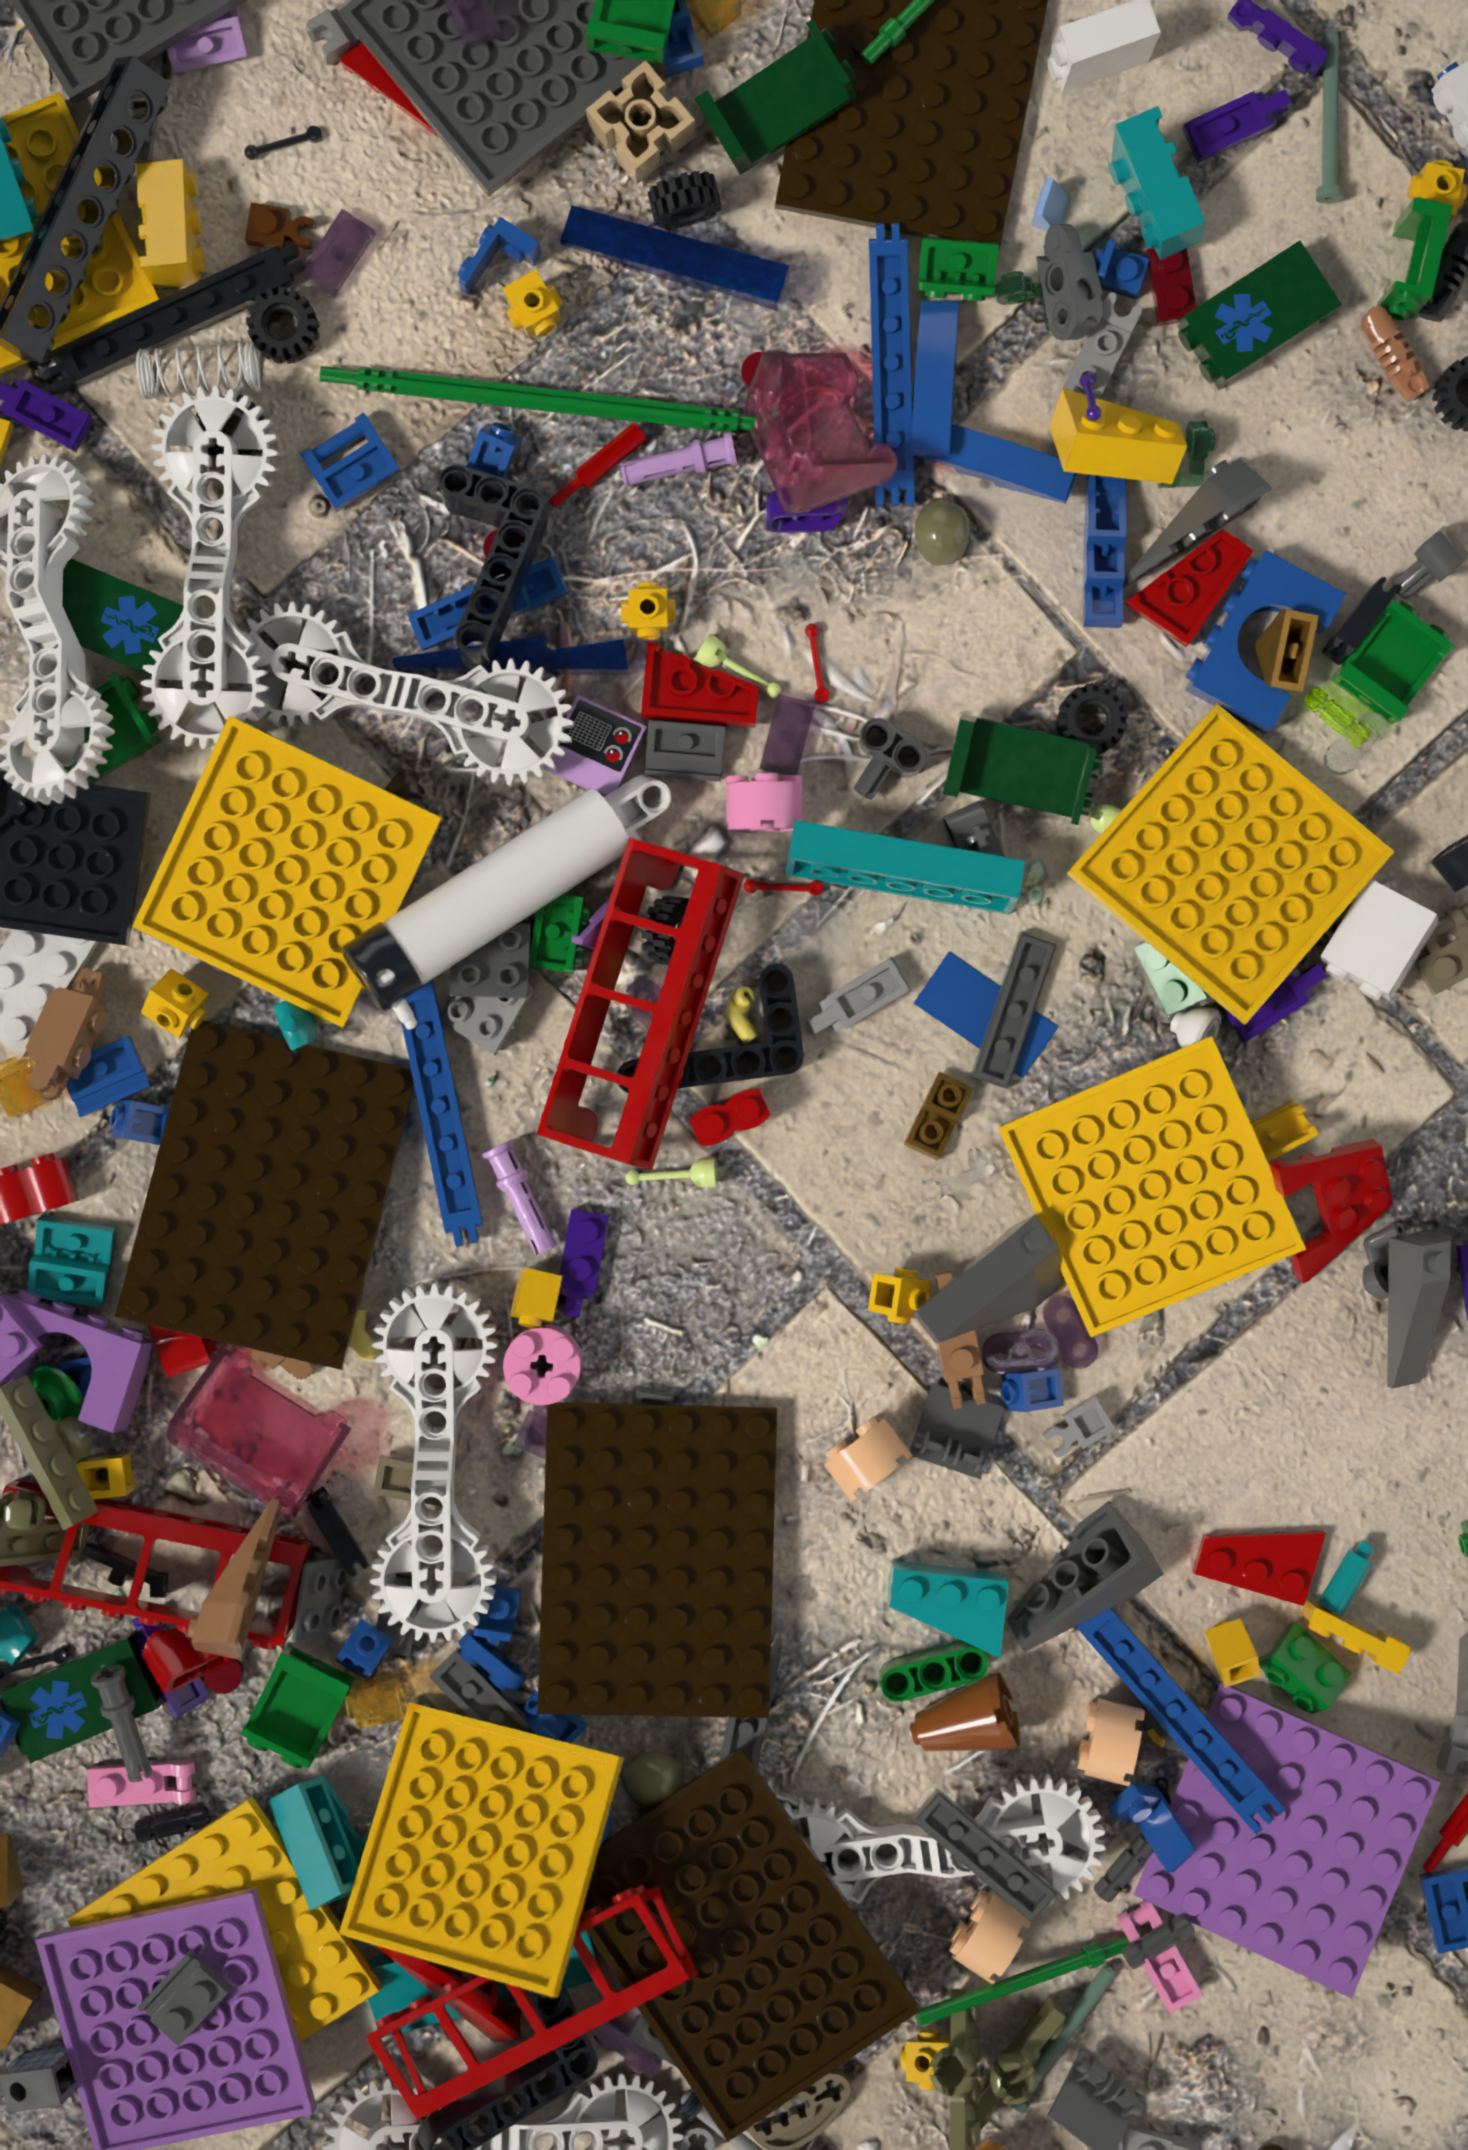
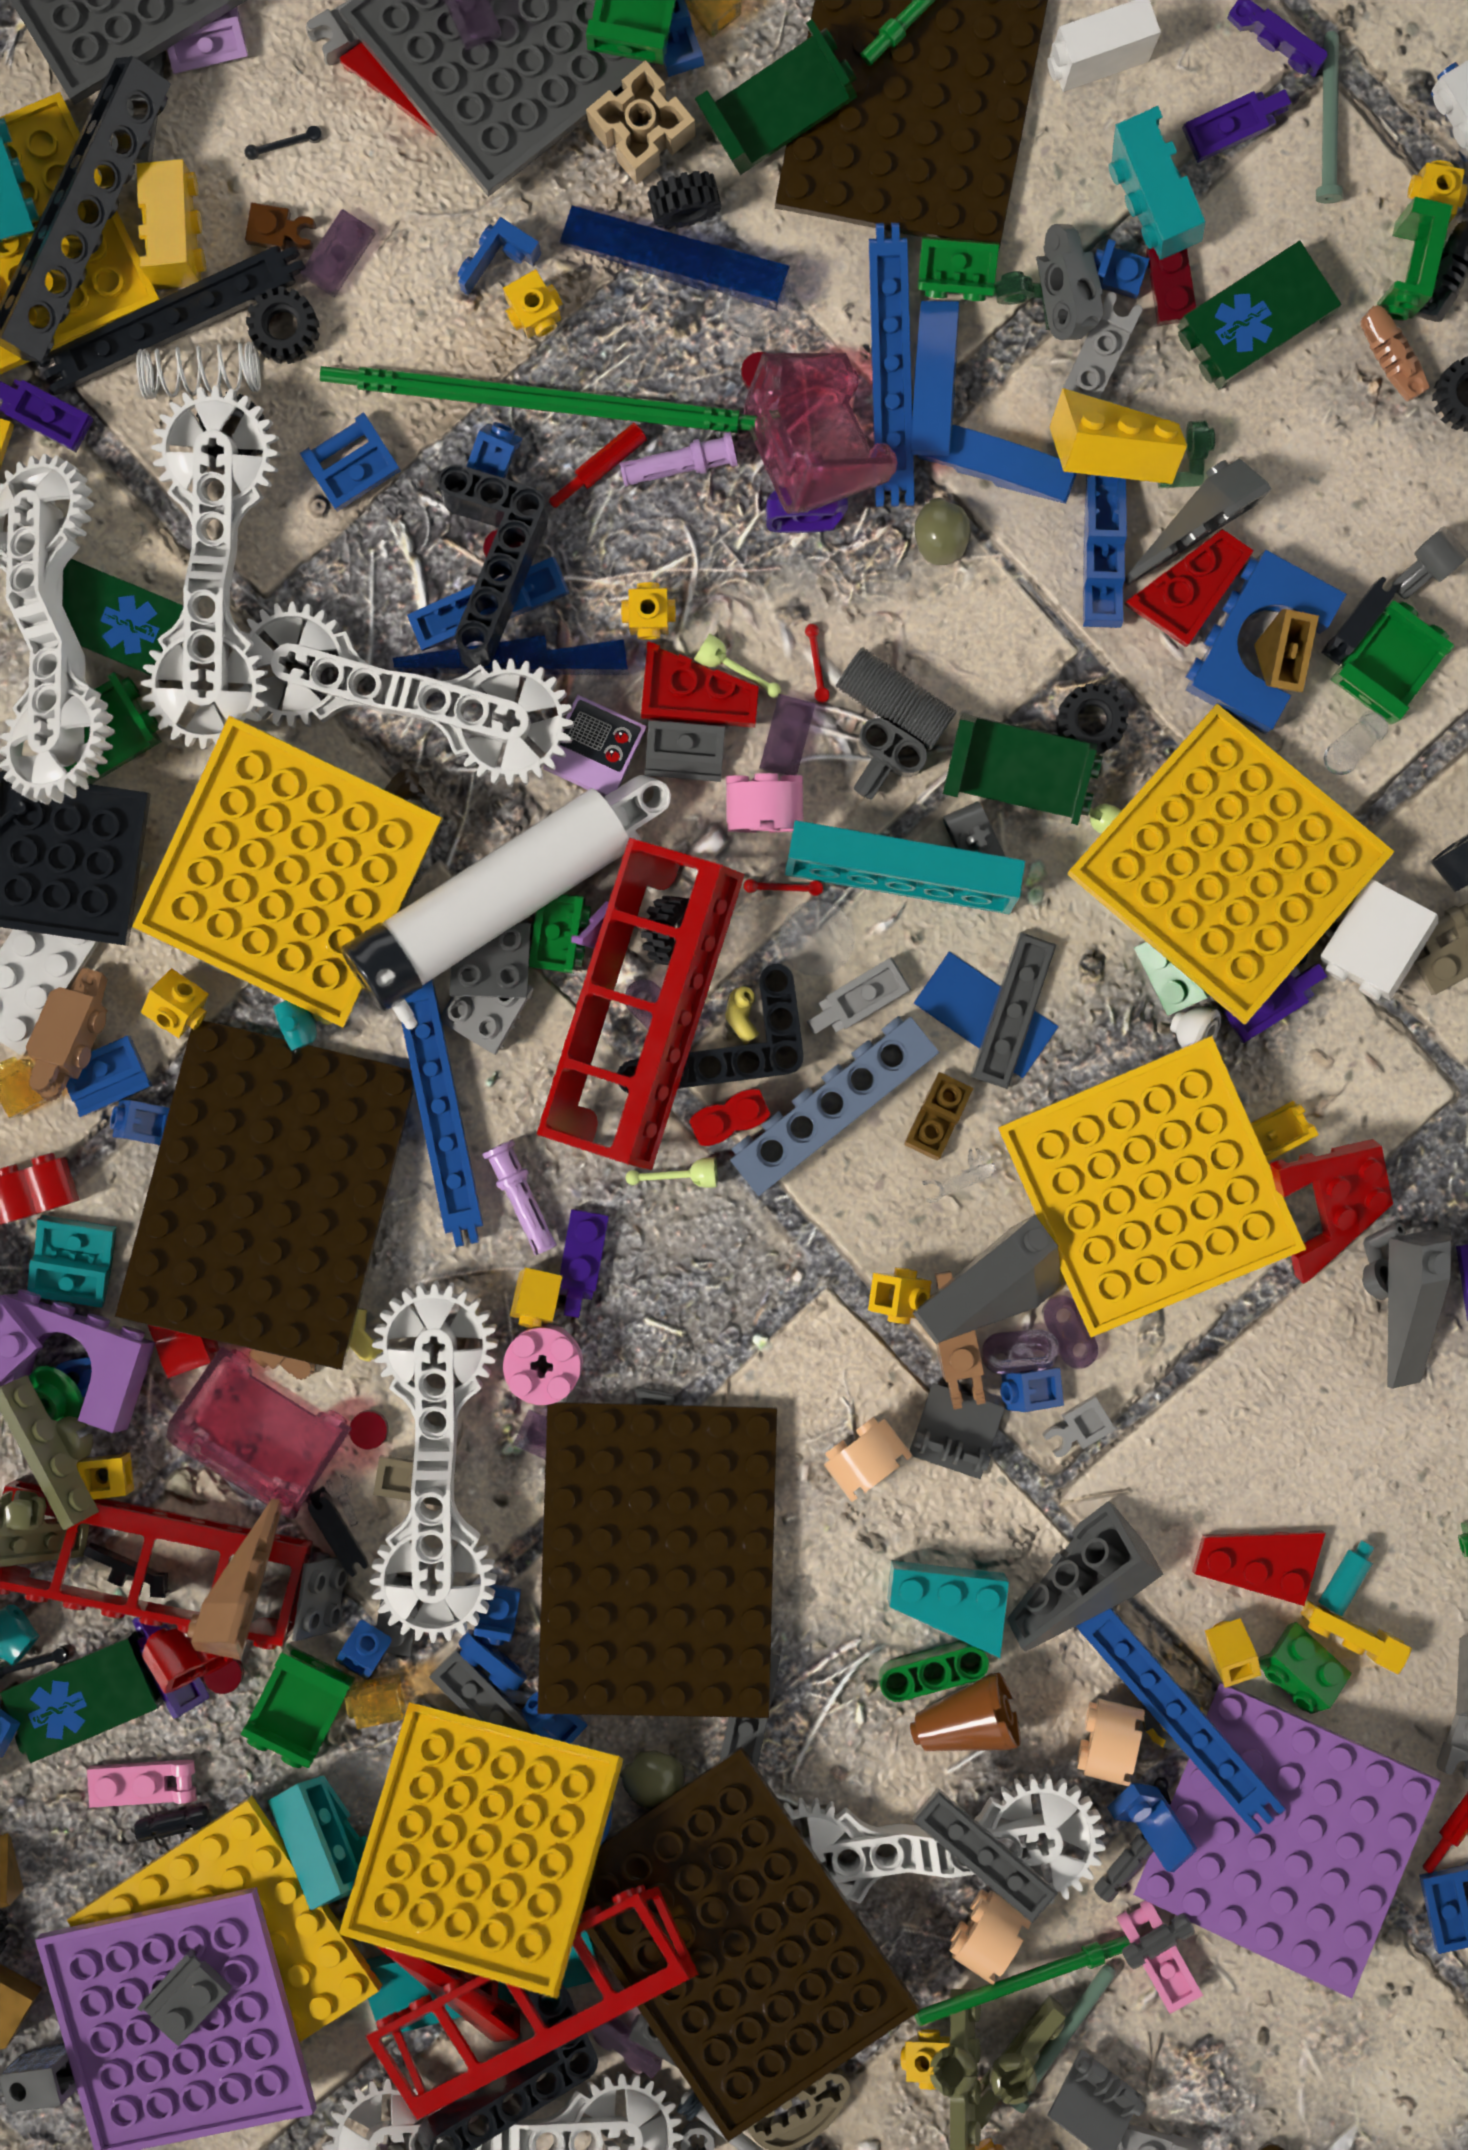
(118, 1707): dark grey pin -> none
(369, 1429): none -> dark red tile
(886, 694): none -> dark grey piece
(915, 1051): none -> sand blue brick
(1050, 205): light blue slope -> none
(1093, 412): dark purple hinge -> none
(1337, 717): clear neon green axle -> none

